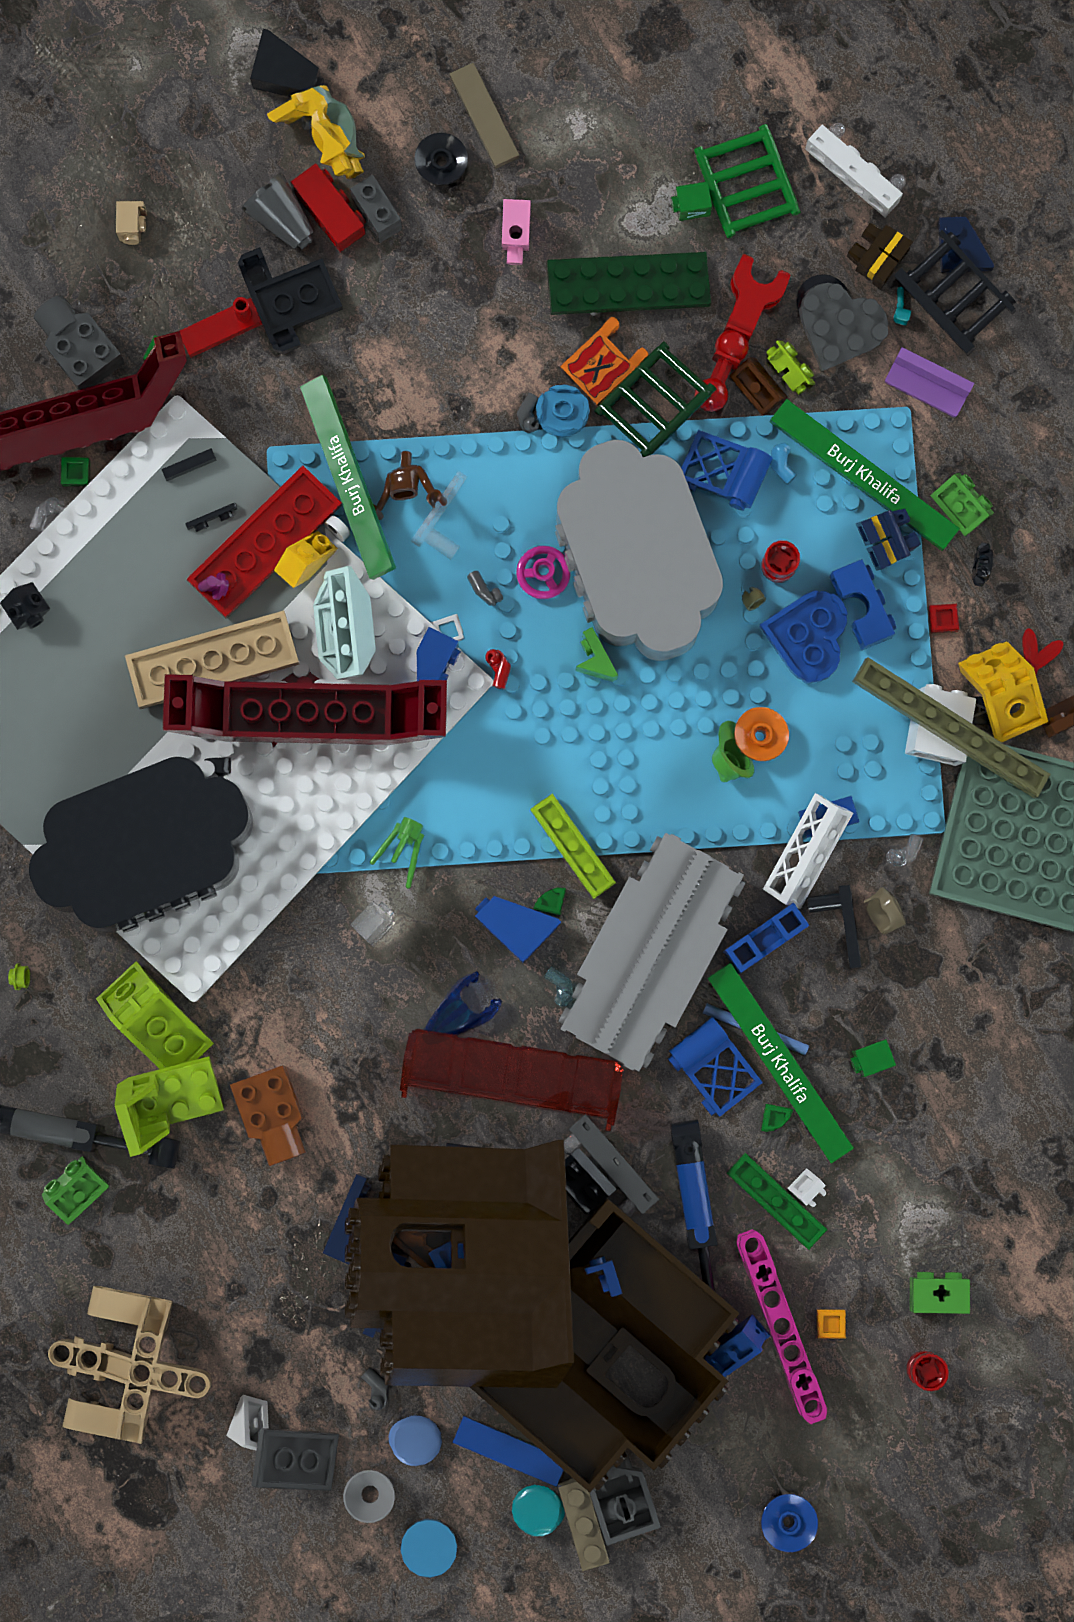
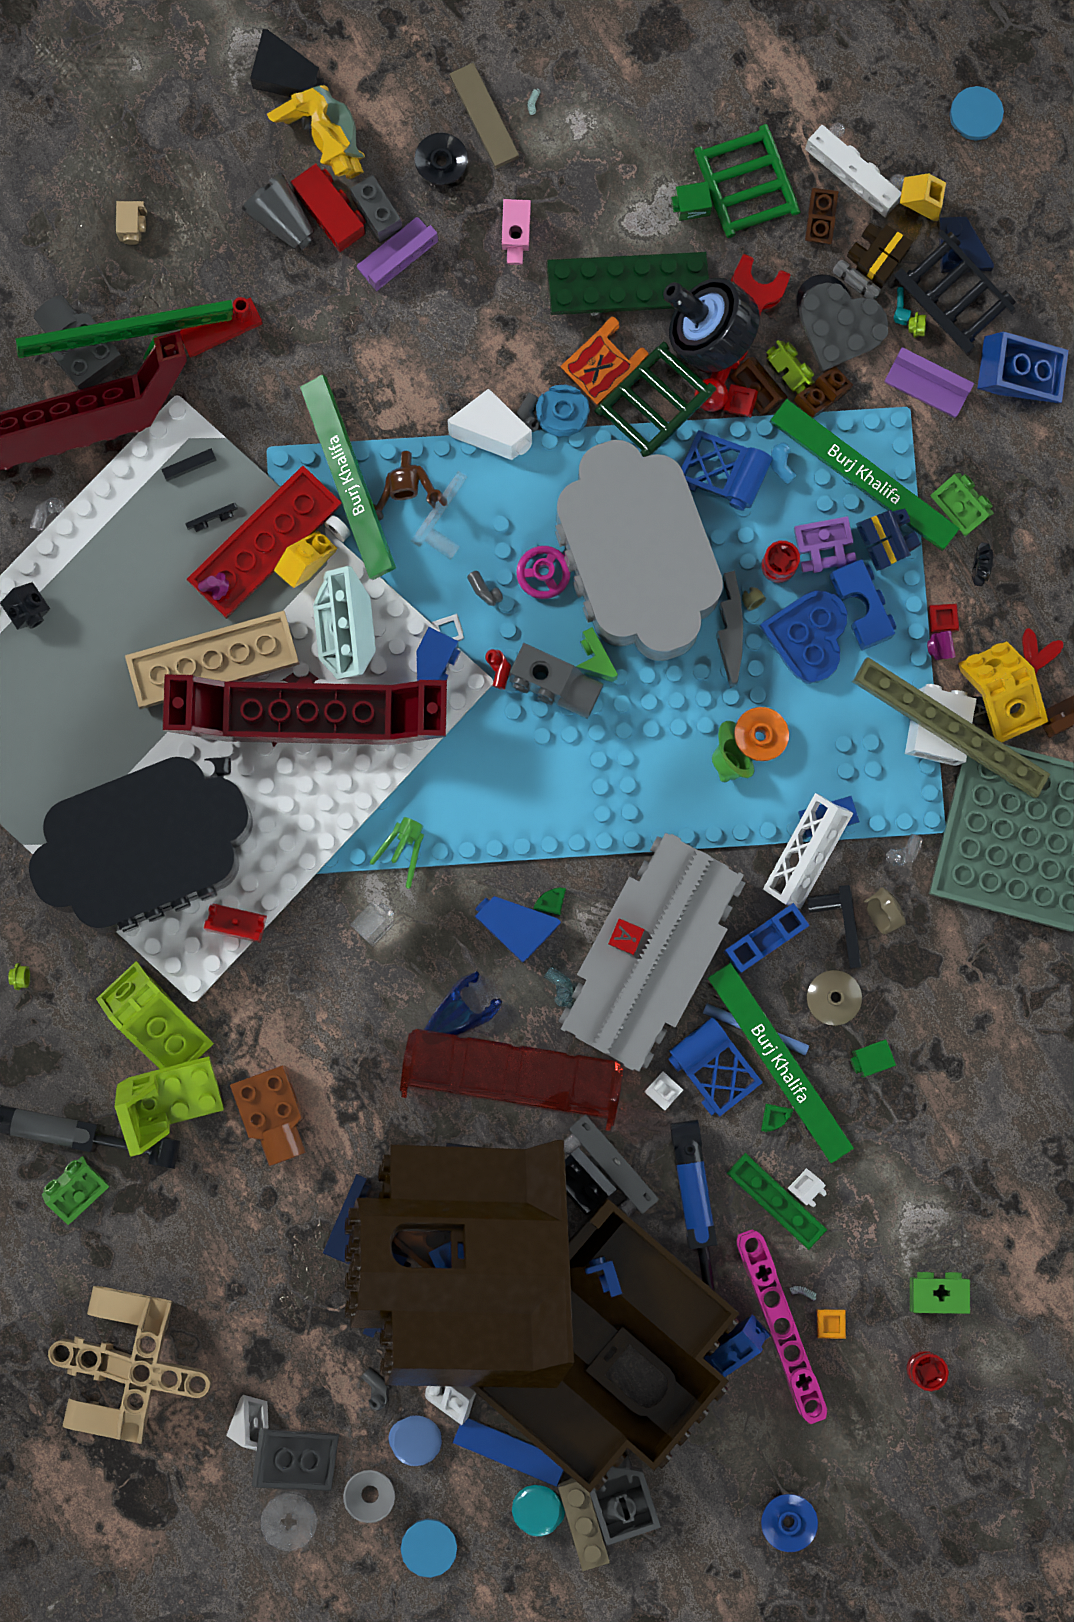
(75, 471): green tile -> none
(124, 329): none -> green tile
(235, 923): none -> red hinge
(289, 298): black piece -> none
(299, 1534): none -> clear plate
(397, 253): none -> medium lavender panel
(454, 1402): none -> white plate
(491, 427): none -> white slope
(533, 98): none -> light aqua leg
(563, 683): none -> dark grey brick
(573, 846): lime tile -> none
(626, 936): none -> red tile
(663, 1091): none -> white tile
(711, 323): none -> black wheel
(731, 638): none -> dark grey slope
(741, 400): none -> red tile
(799, 1290): none -> light aqua leg
(820, 1000): none -> dark tan dish
(821, 216): none -> reddish brown slope
(823, 392): none -> reddish brown slope
(823, 536): none -> medium lavender plate
(856, 280): none -> light grey axle
(917, 325): none -> lime plate
(924, 195): none -> yellow slope
(941, 645): none -> magenta plate
(976, 113): none -> dark azure tile
(1022, 368): none -> blue slope

